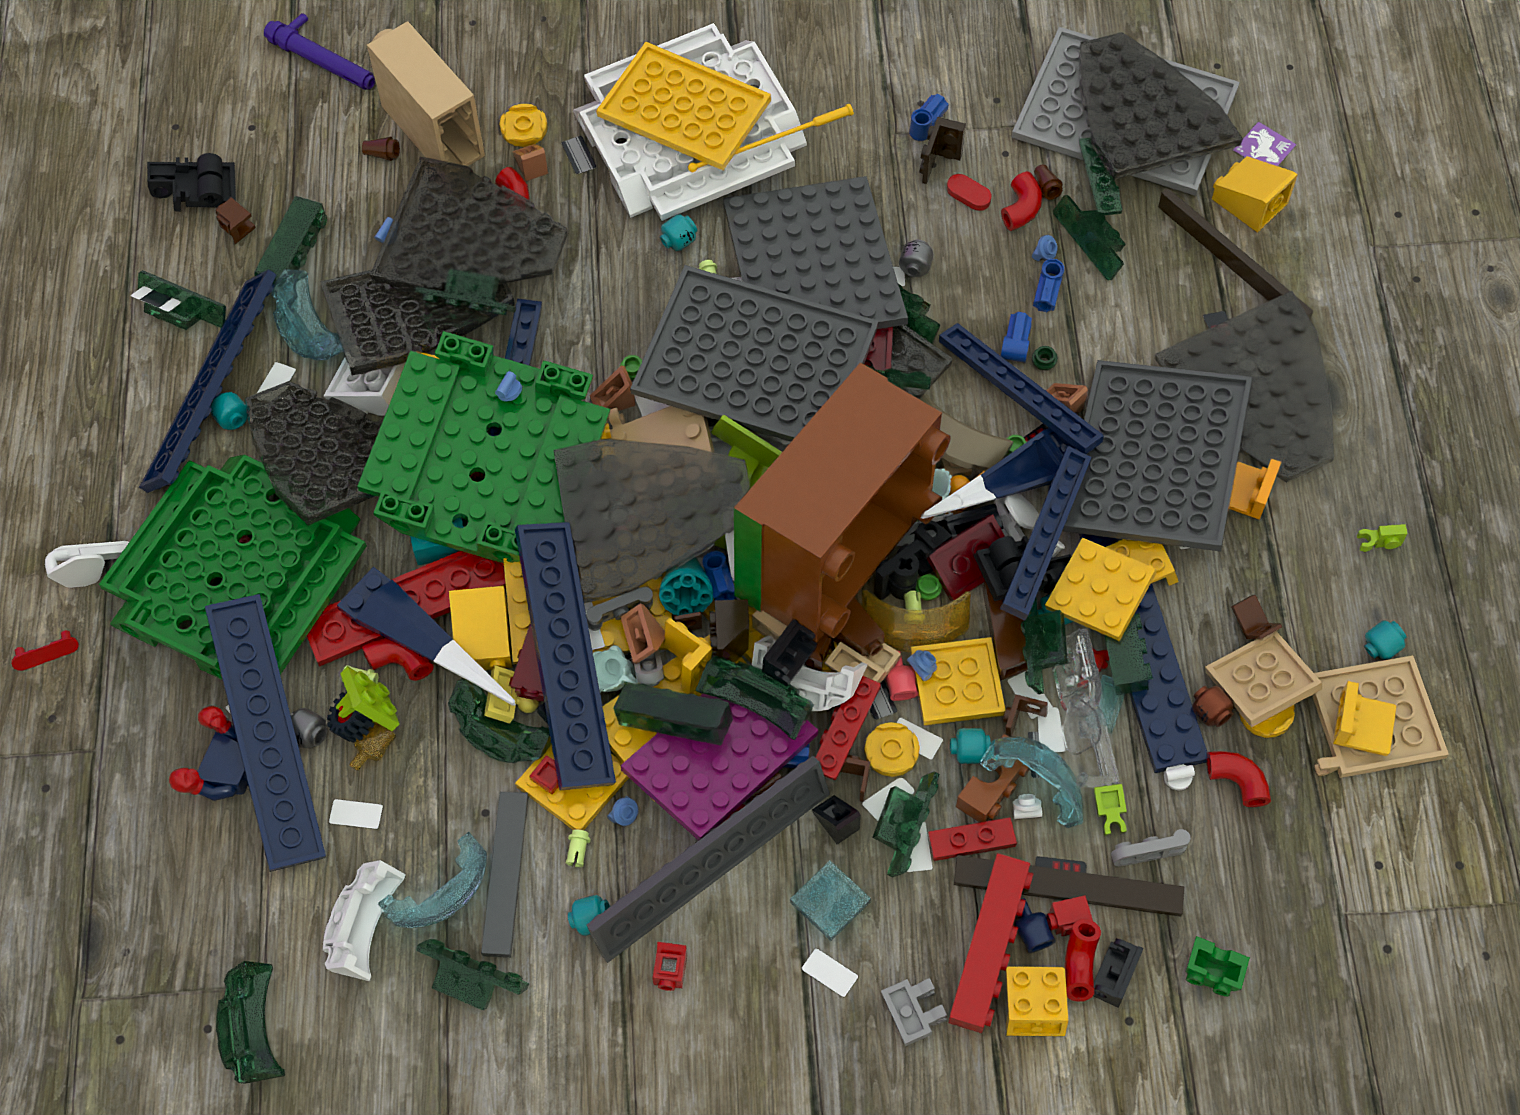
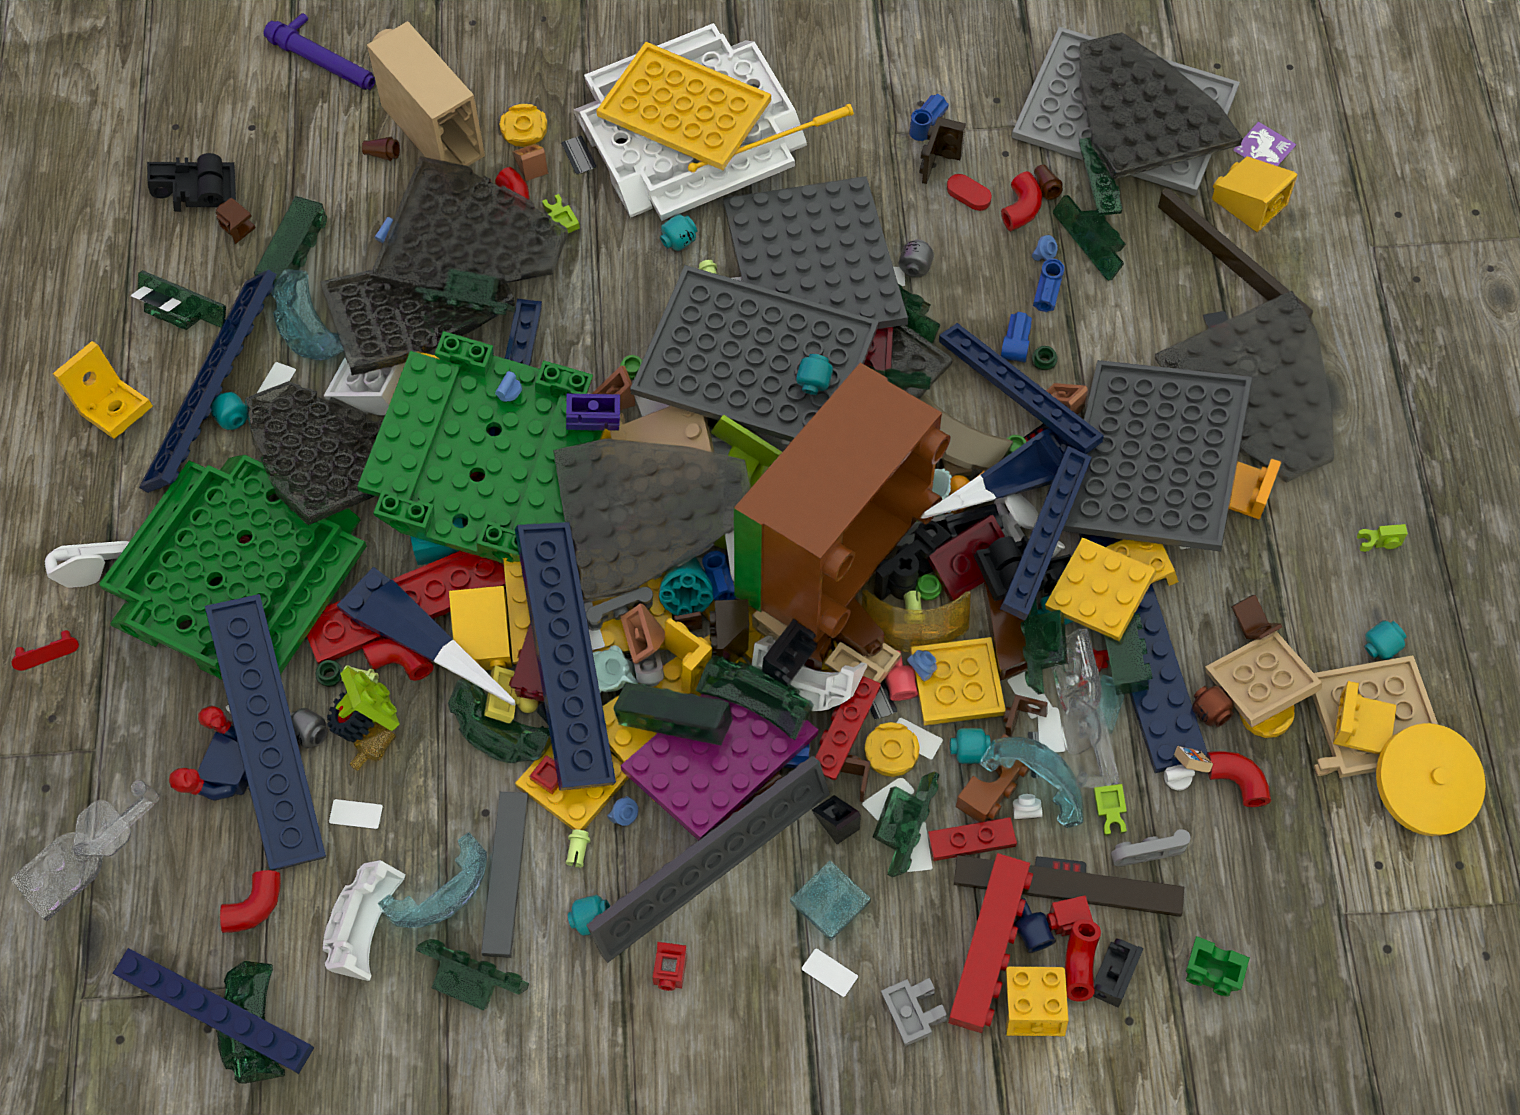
(59, 873): none -> clear plate
(101, 392): none -> yellow bracket
(214, 1011): none -> dark blue plate
(256, 907): none -> red cylinder
(325, 667): none -> dark green plate
(561, 214): none -> lime plate
(593, 412): none -> dark purple brick
(814, 374): none -> teal head
(1193, 759): none -> tan tile
(1430, 779): none -> yellow dish

